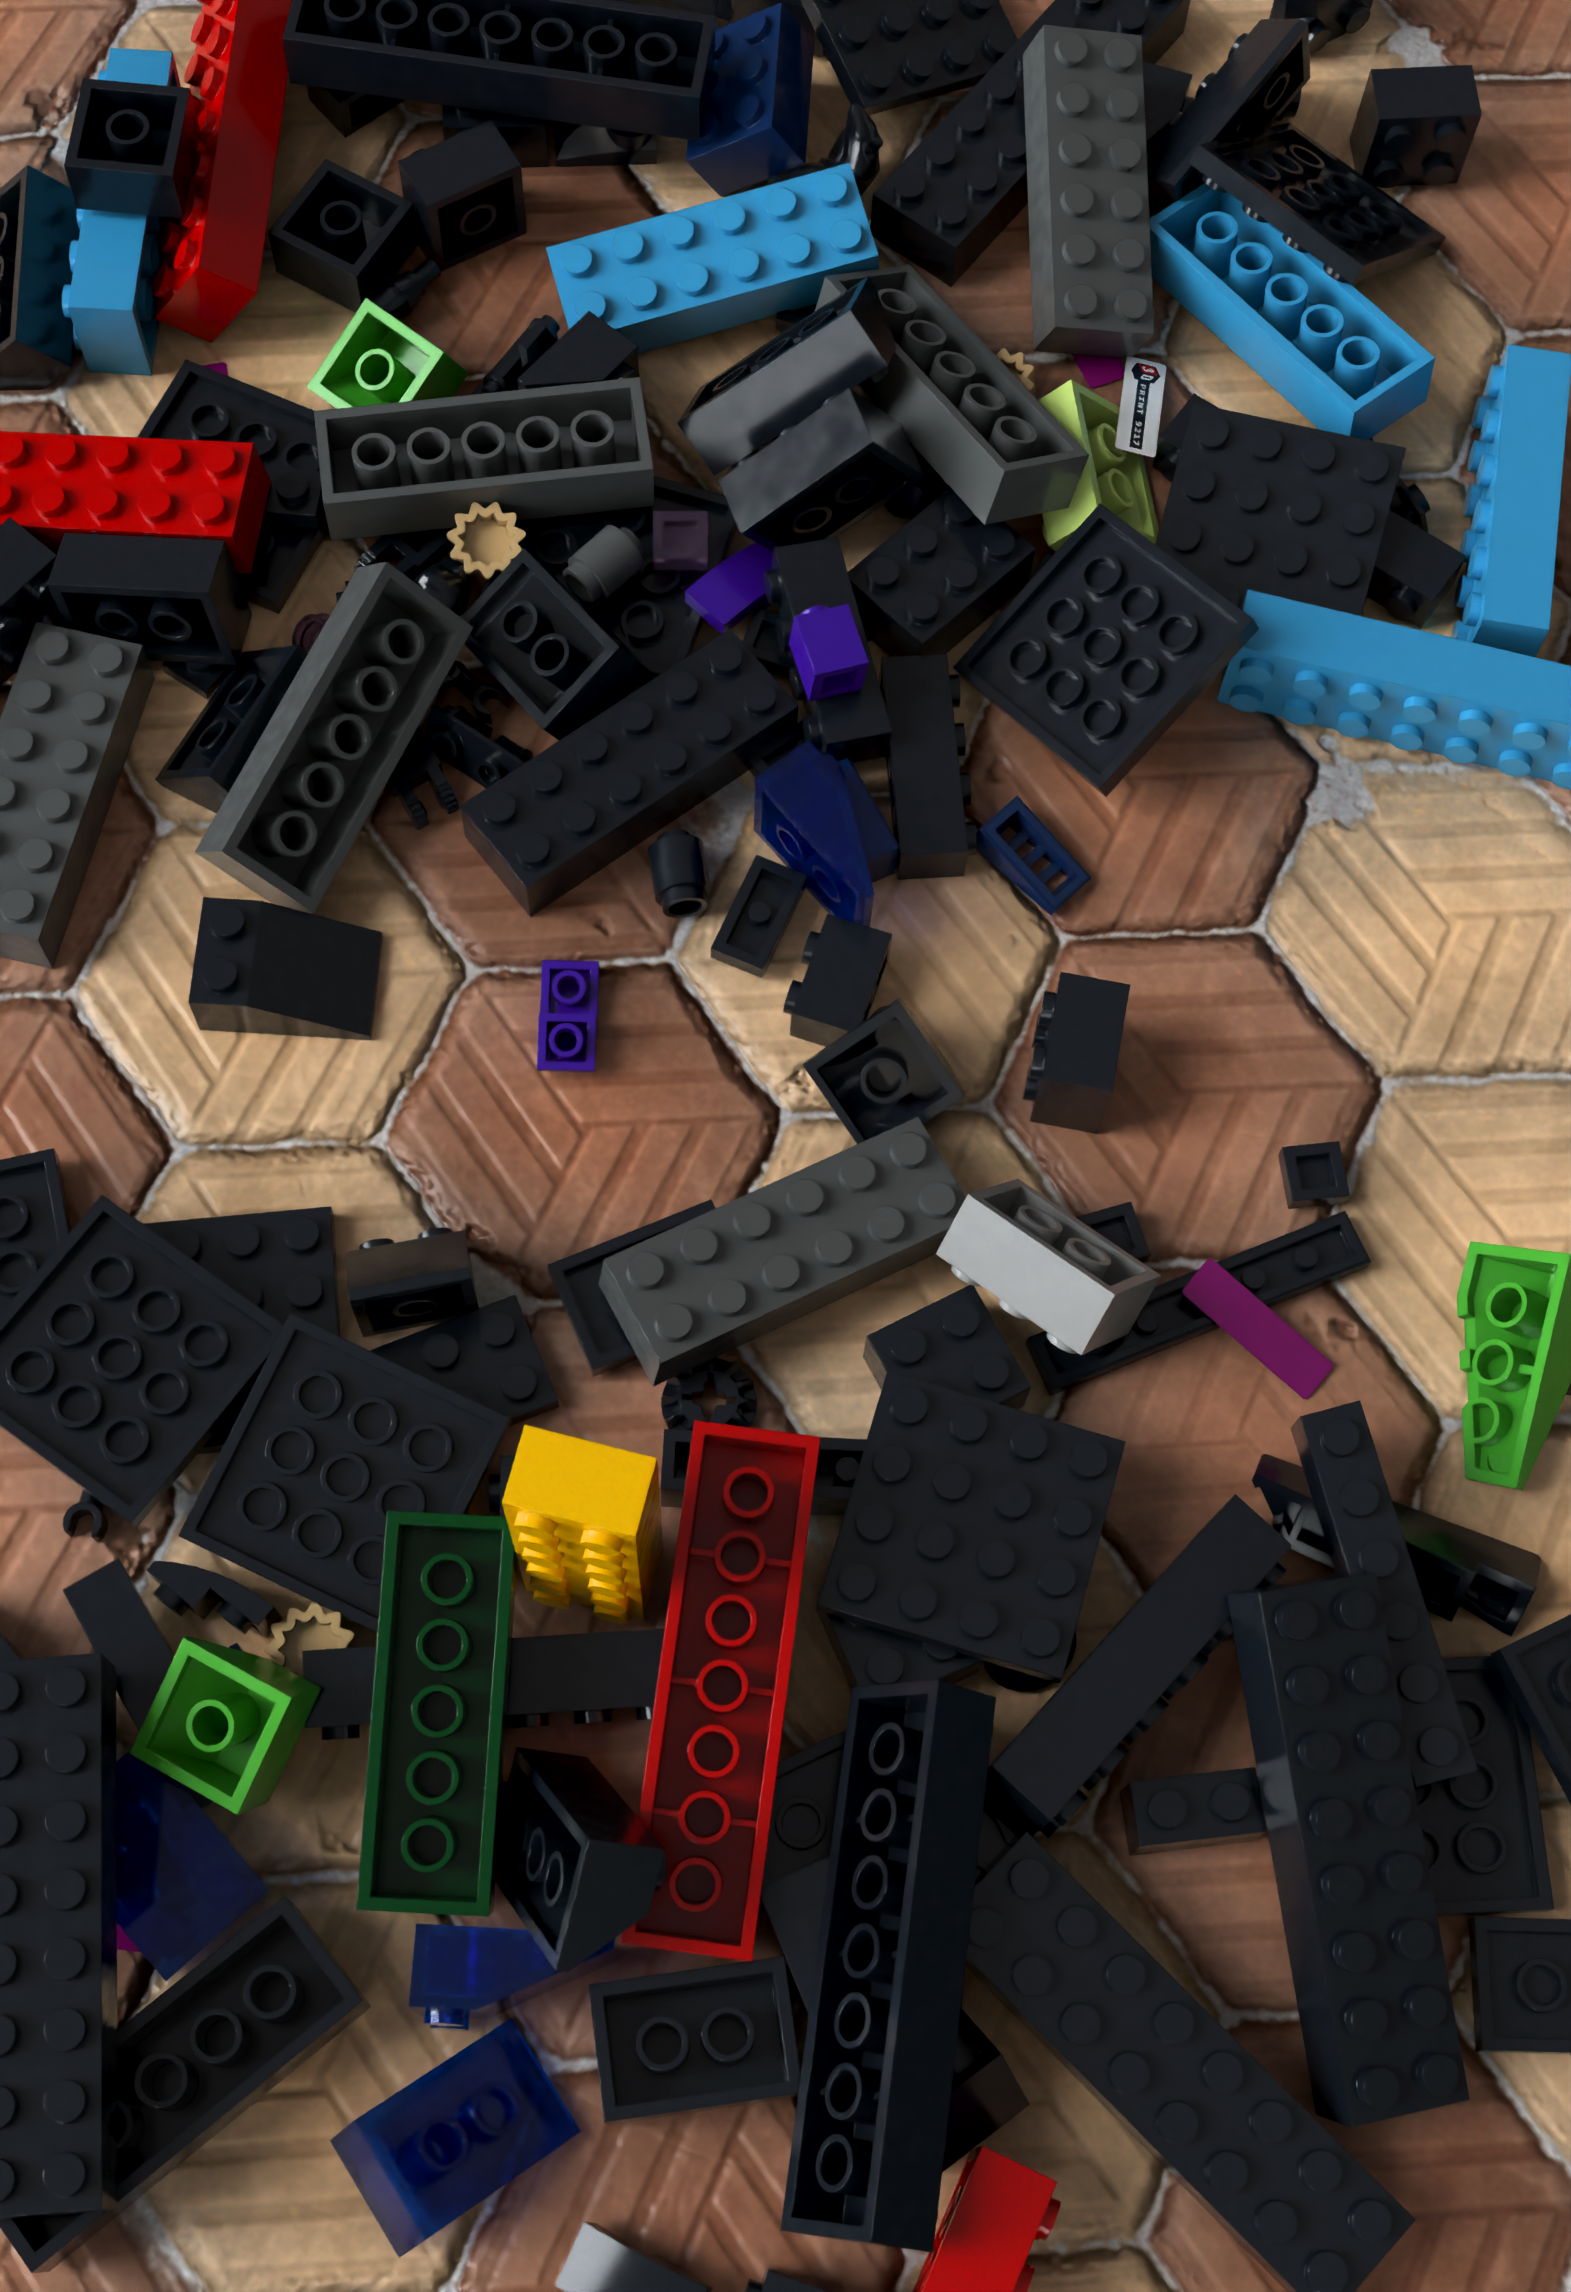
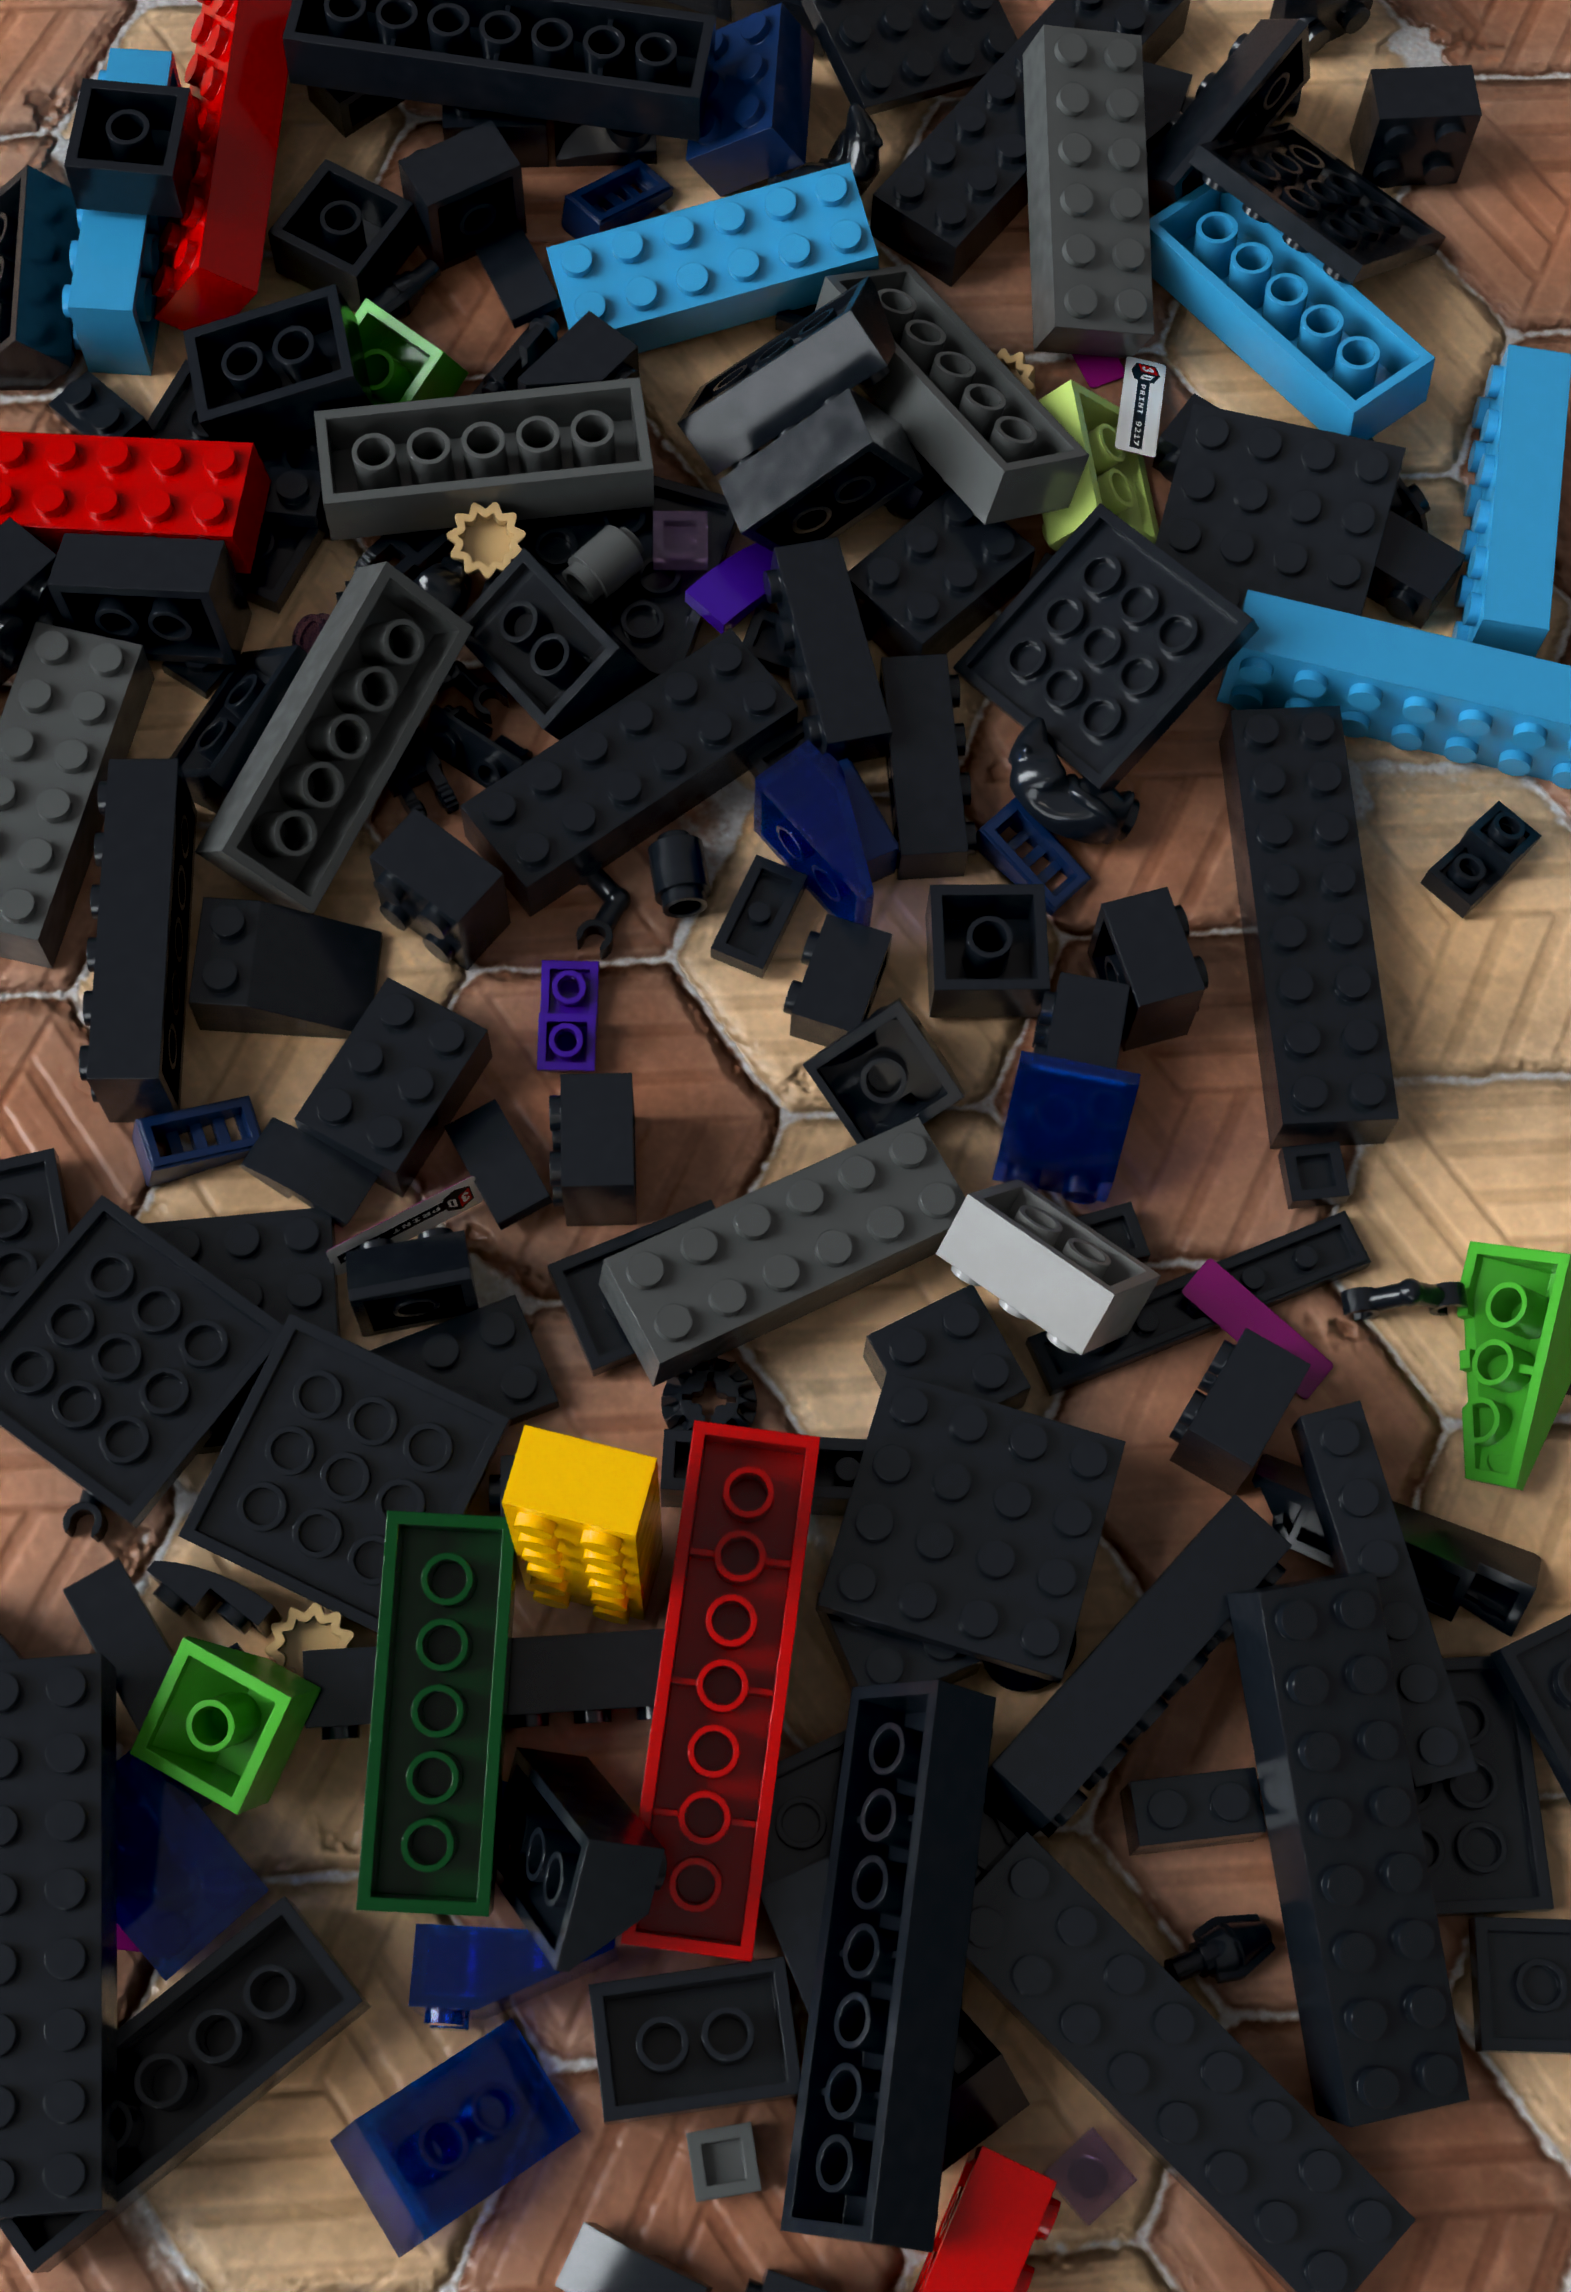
(96, 410): none -> black plate
(140, 940): none -> black brick
(182, 1164): none -> dark blue slope
(277, 365): none -> black brick
(309, 1170): none -> black slope
(396, 1084): none -> black brick
(412, 1220): none -> white sticker
(440, 890): none -> black brick
(498, 1164): none -> black slope
(517, 275): none -> black slope
(584, 210): none -> dark blue slope
(594, 1149): none -> black brick
(615, 903): none -> black arm
(723, 2162): none -> dark grey plate
(828, 651): dark purple brick -> none
(987, 950): none -> black brick
(1063, 801): none -> black animal
(1065, 1126): none -> clear blue slope
(1089, 2176): none -> plate
(1146, 946): none -> black brick
(1223, 1949): none -> black piece
(1244, 1402): none -> black brick
(1307, 928): none -> black brick
(1370, 1301): none -> black arm
(1480, 859): none -> black slope

